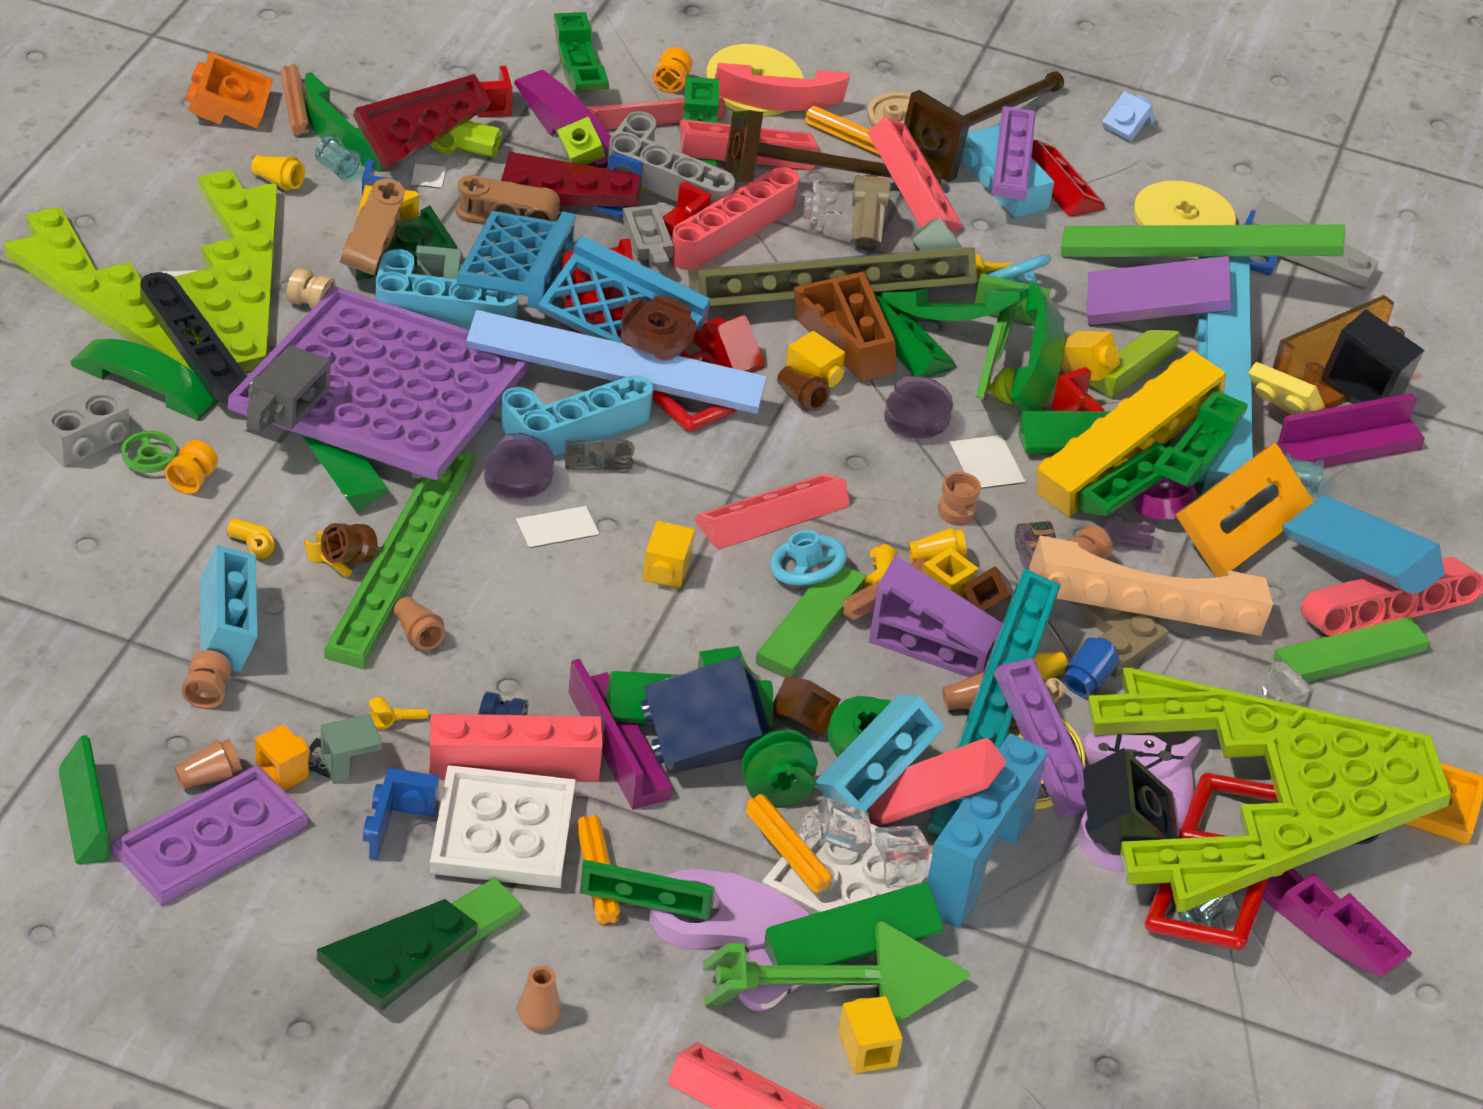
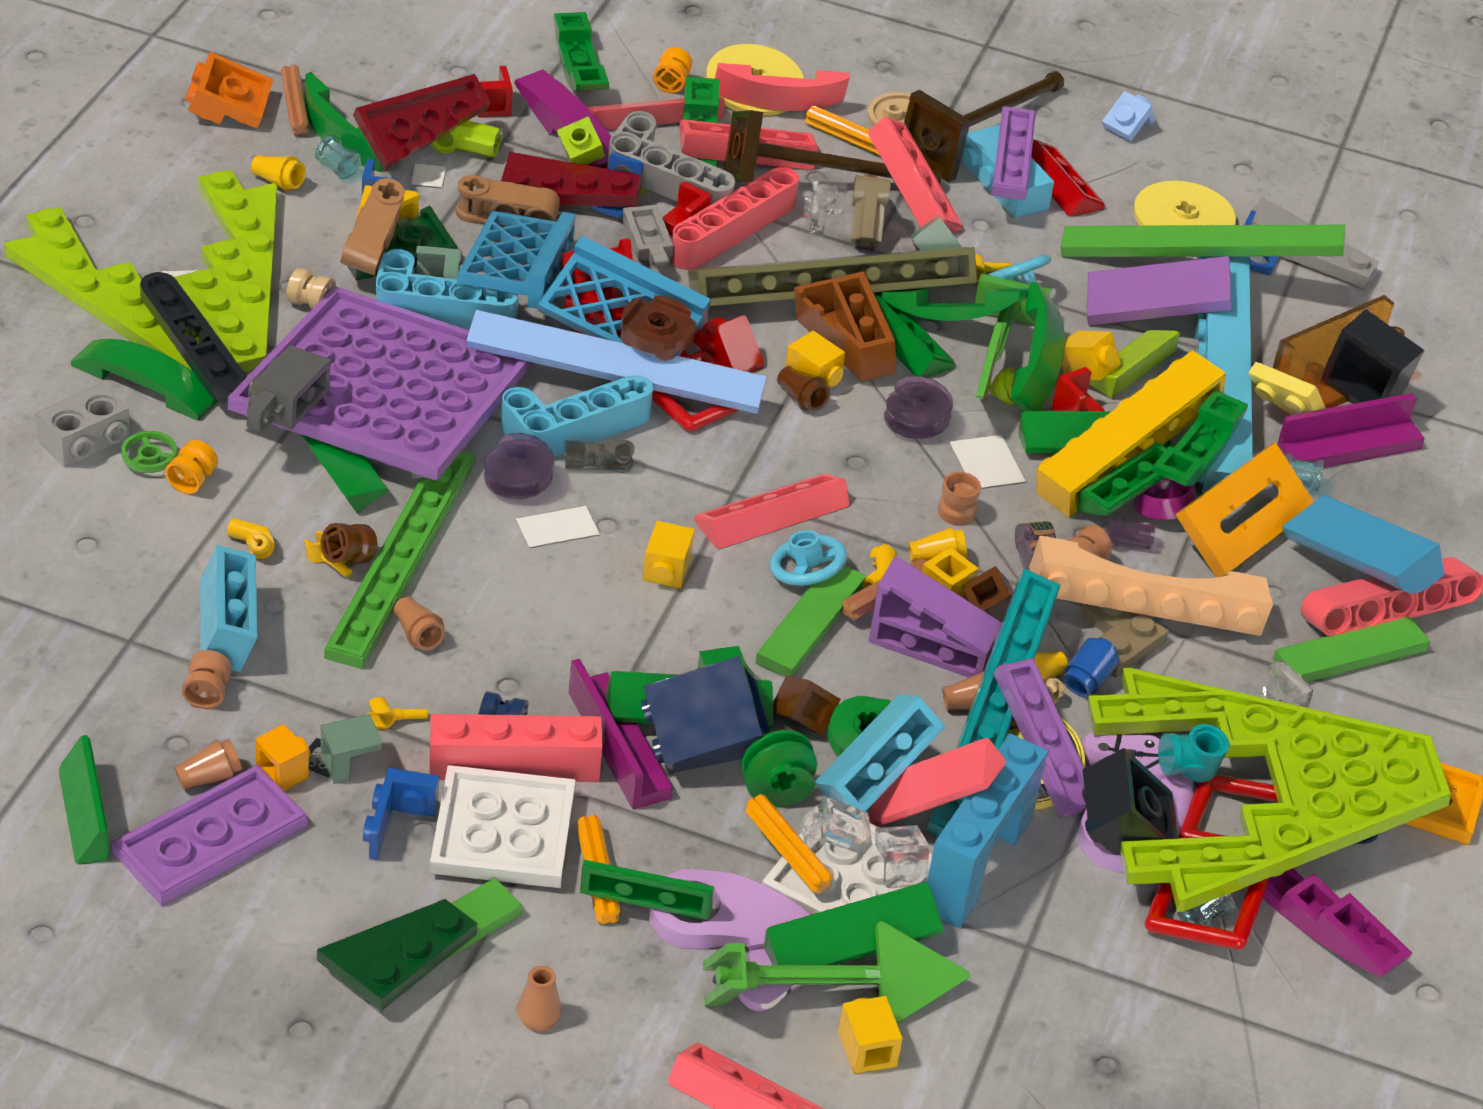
(1194, 754): none -> teal piece

